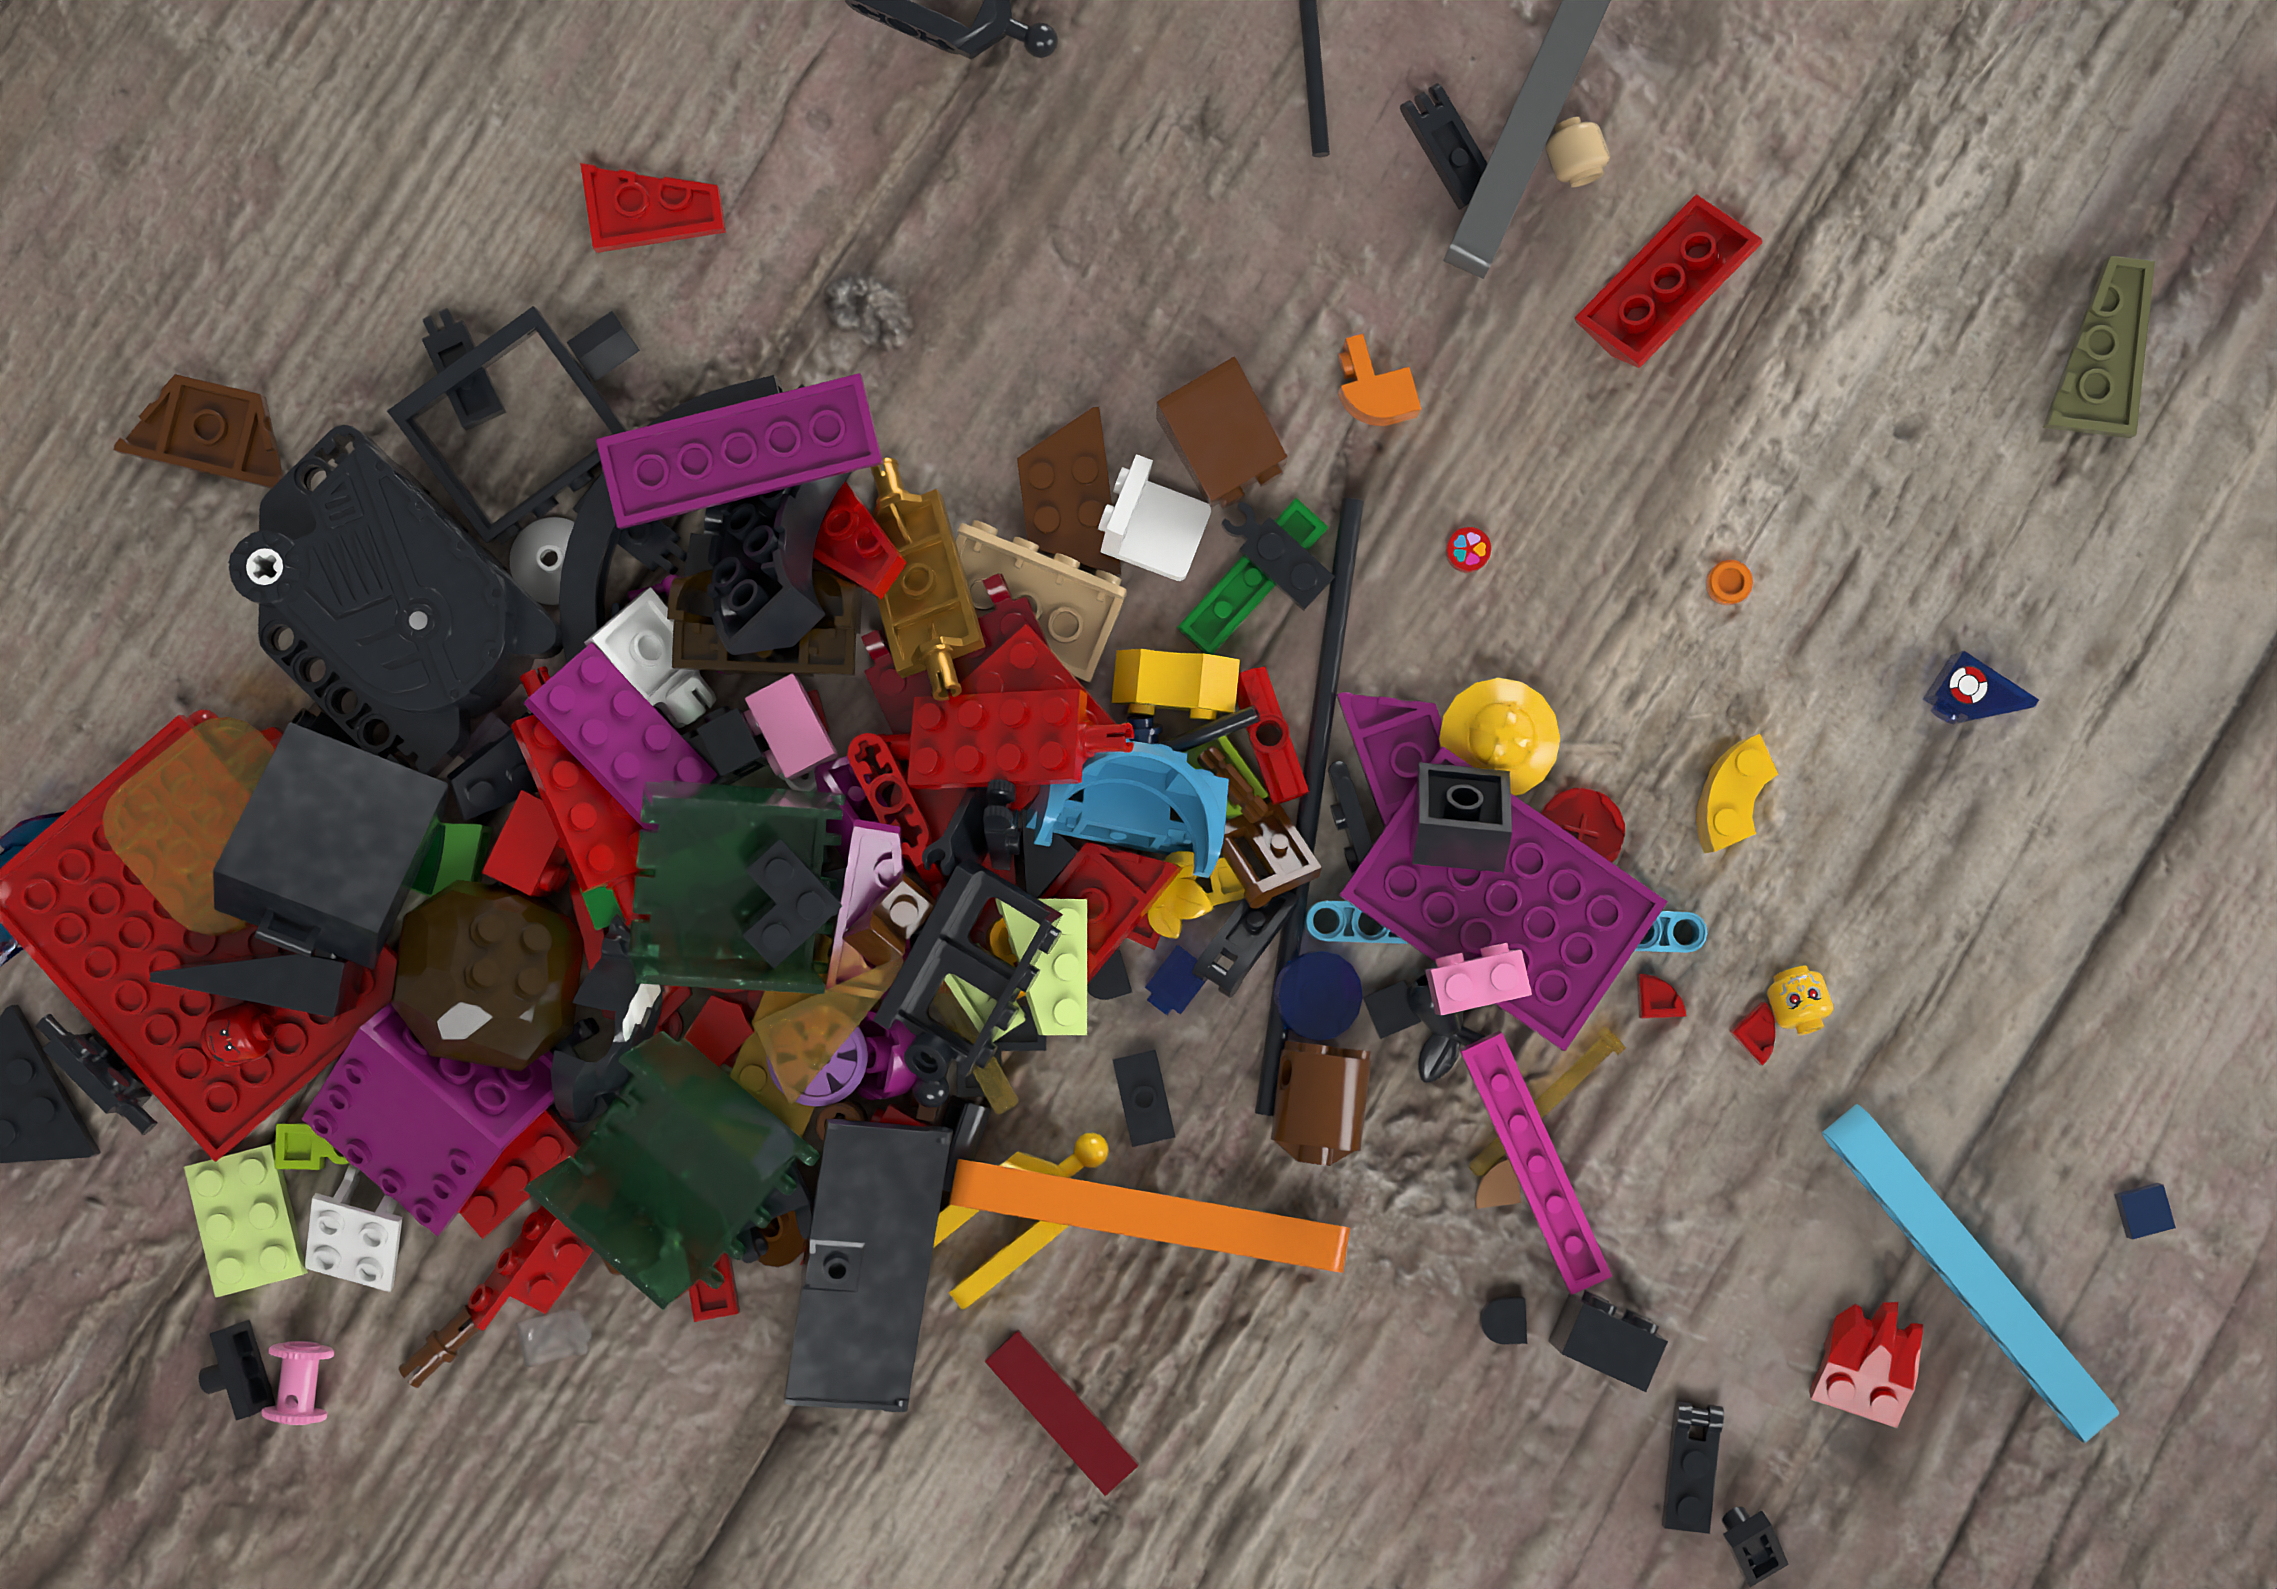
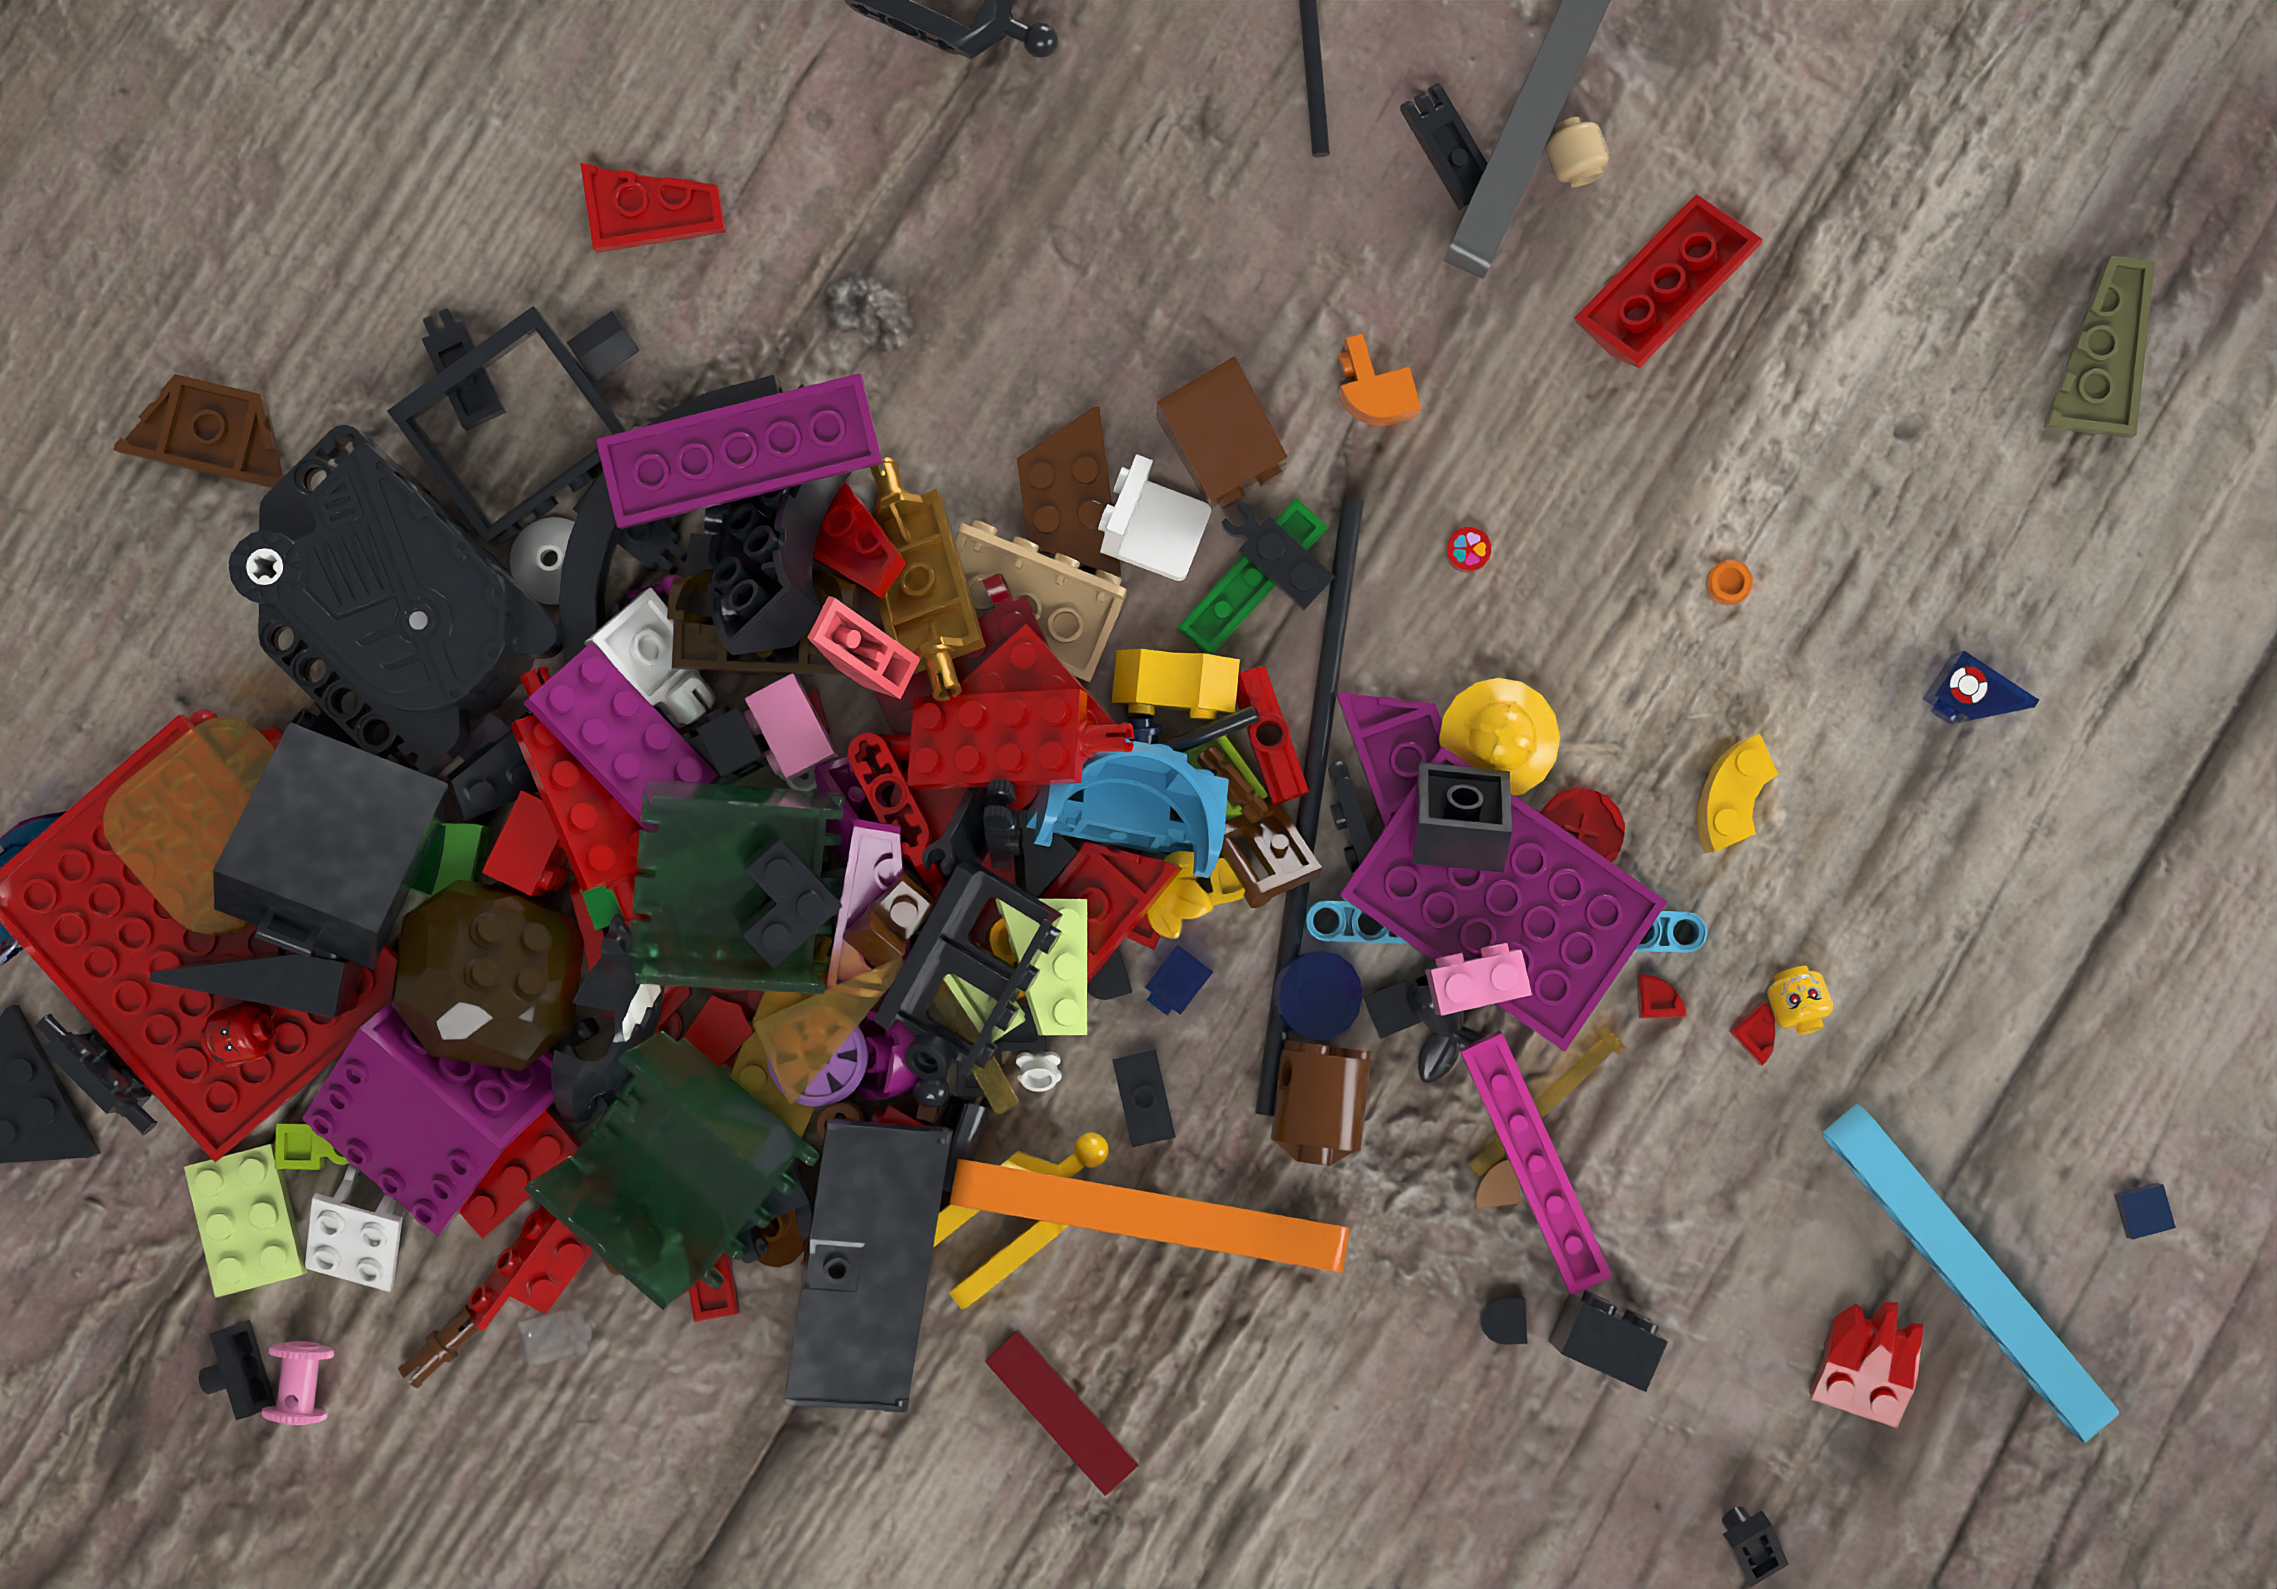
(862, 650): none -> coral slope
(1038, 1070): none -> white plate
(1243, 941): black plate -> none
(1692, 1468): black plate -> none

